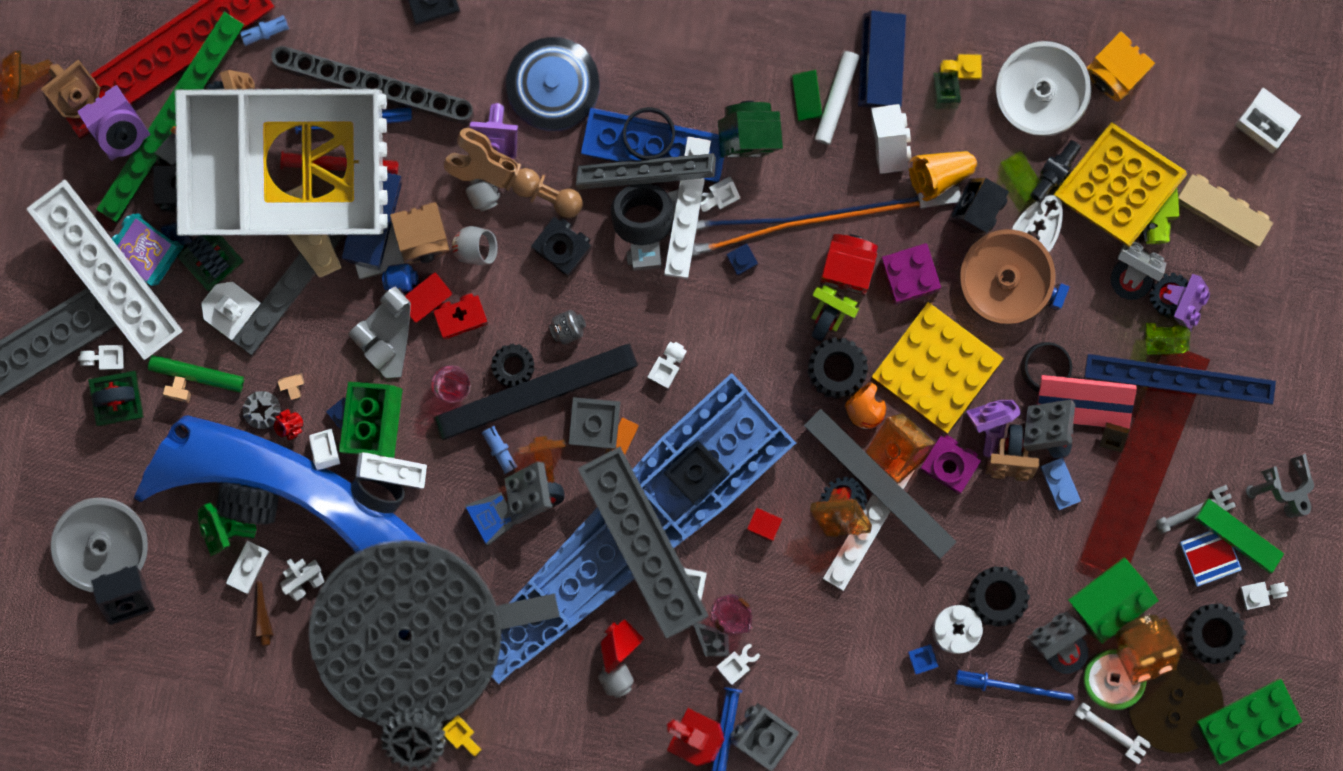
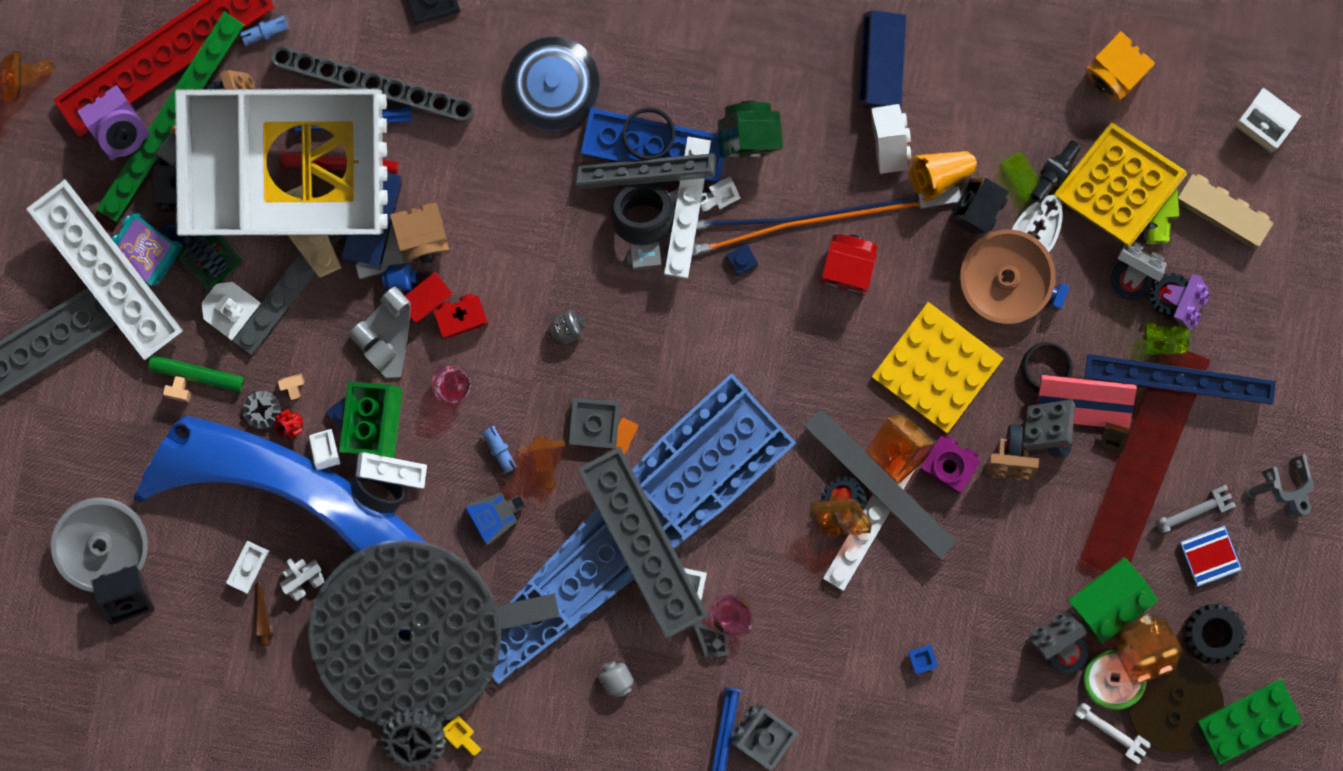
(71, 89): medium nougat piece -> none
(109, 357): white plate -> none
(116, 398): dark green plate -> none
(218, 529): green piece -> none
(247, 503): black tyre -> none
(466, 245): light grey helmet -> none
(482, 194): light grey head -> none
(502, 136): medium lavender piece -> none
(505, 173): medium nougat piece -> none
(512, 351): black tyre -> none
(531, 493): dark grey plate -> none
(535, 391): black beam -> none
(560, 233): black brick -> none
(618, 644): red slope -> none
(664, 370): white plate -> none
(695, 738): red piece -> none
(696, 473): black tile -> none
(735, 666): white plate -> none
(764, 524): red panel -> none
(807, 95): green slope -> none
(826, 319): lime plate -> none
(836, 97): white piece -> none
(849, 351): black tyre -> none
(864, 409): orange helmet -> none
(910, 274): magenta brick -> none
(946, 90): clear green slope -> none
(966, 66): yellow plate -> none
(970, 629): white brick -> none
(981, 681): blue piece -> none
(992, 420): medium lavender piece -> none
(1019, 596): black tyre -> none
(1043, 88): white dish -> none
(1060, 484): medium blue plate -> none
(1239, 536): green tile -> none
(1257, 594): white plate -> none

